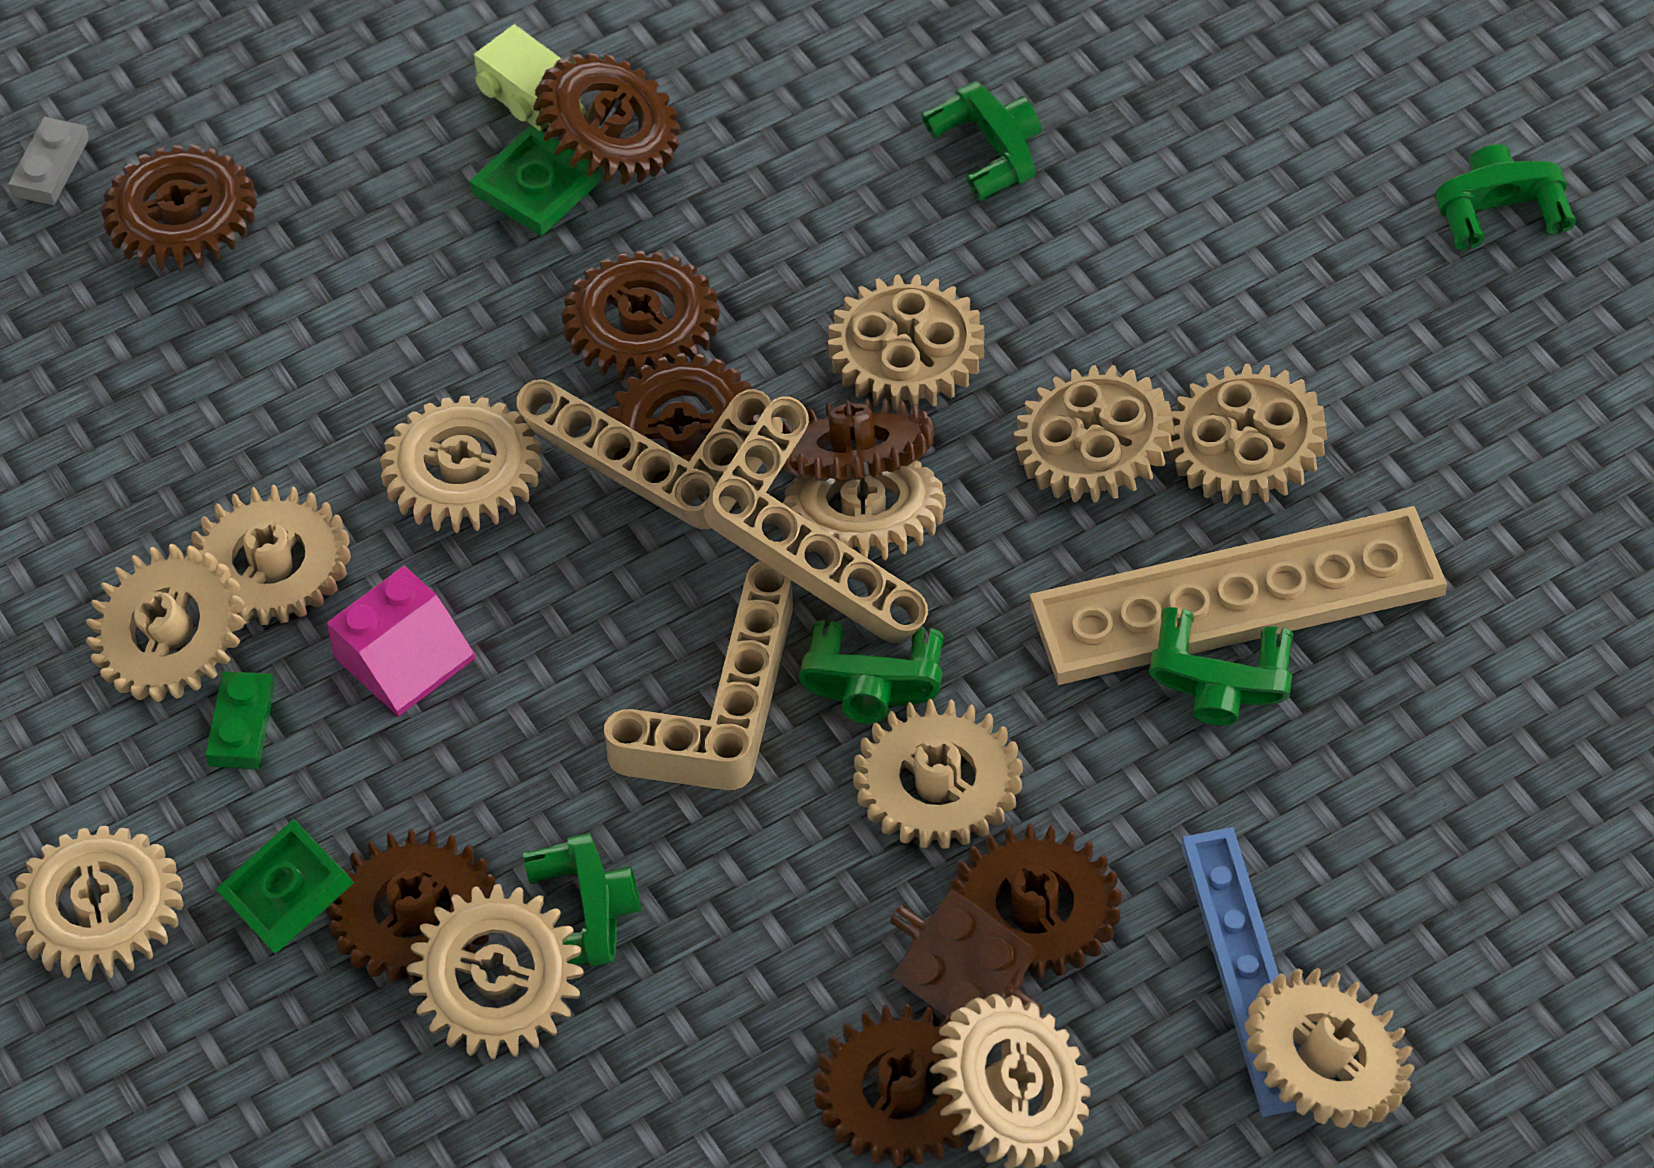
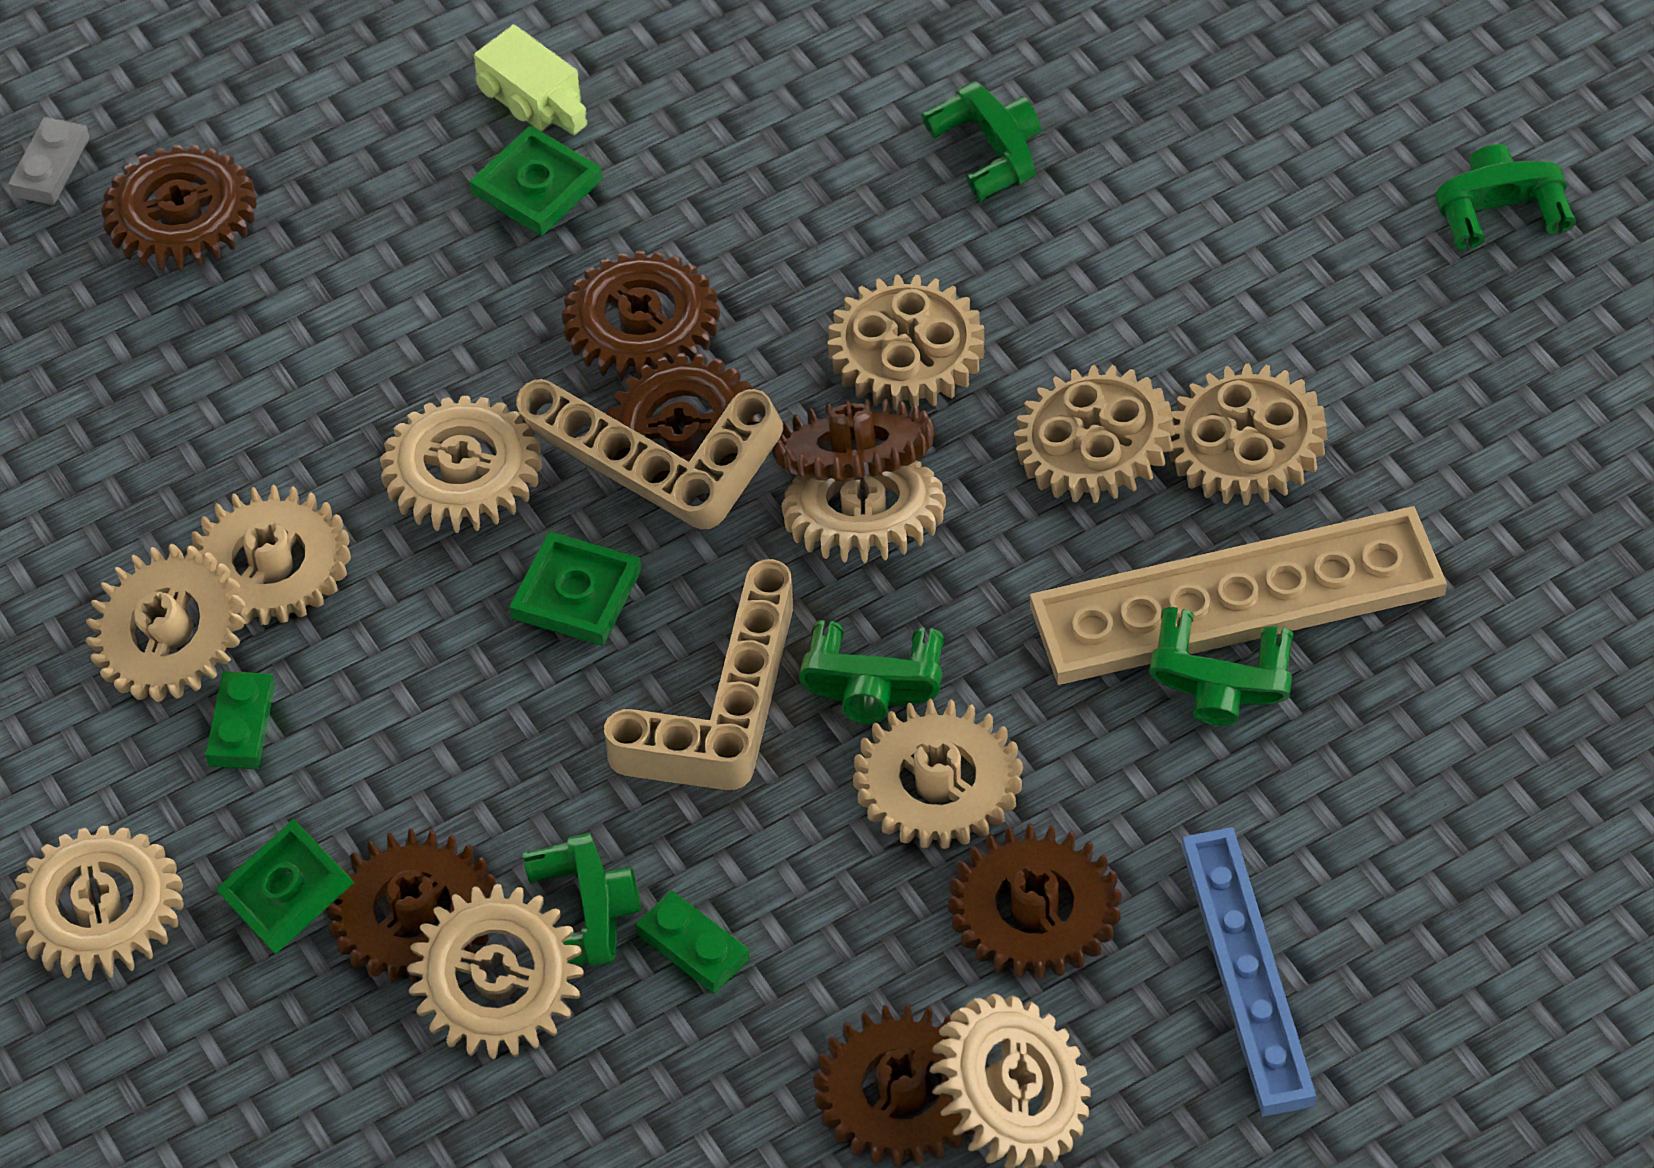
(399, 641): dark pink slope -> none
(575, 588): none -> green plate
(643, 153): reddish brown gear -> none
(693, 941): none -> green plate
(803, 536): tan beam -> none
(961, 956): reddish brown plate -> none
(1327, 1050): tan gear -> none

